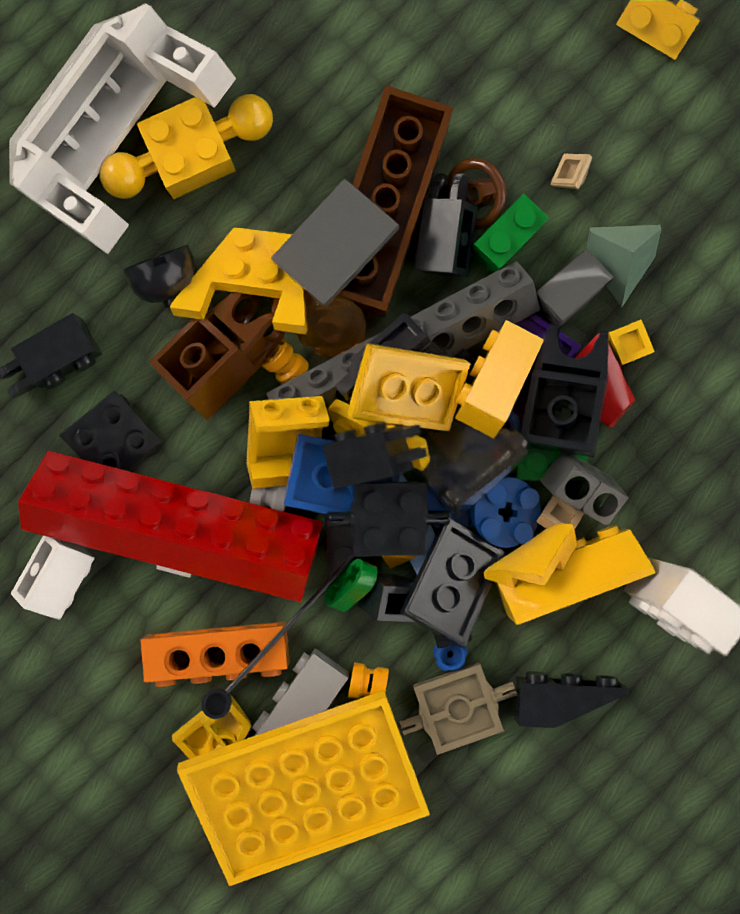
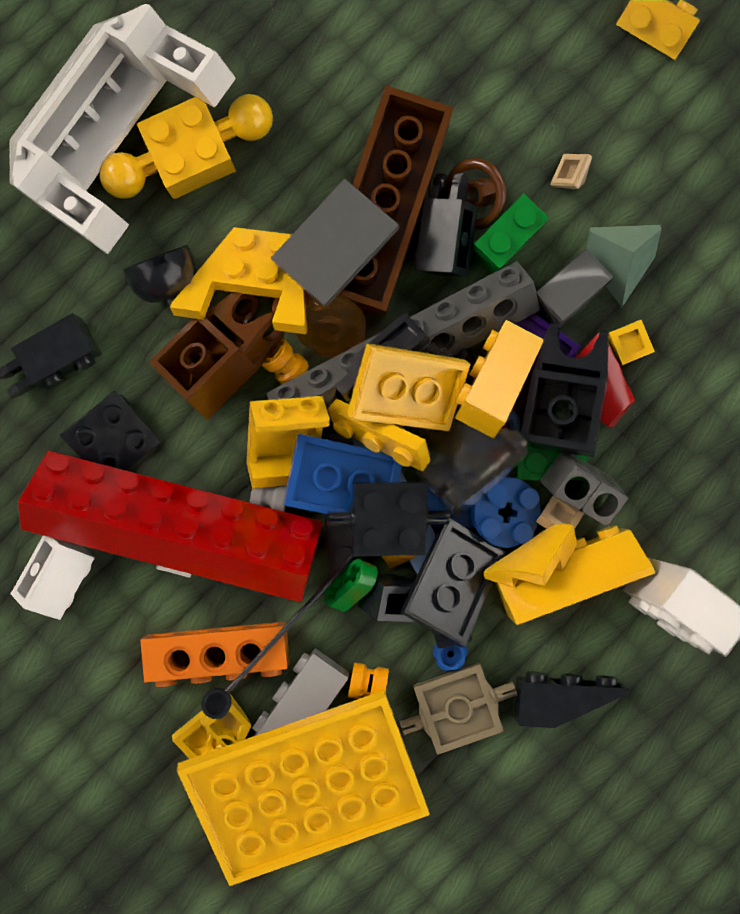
(372, 455): black hinge -> none

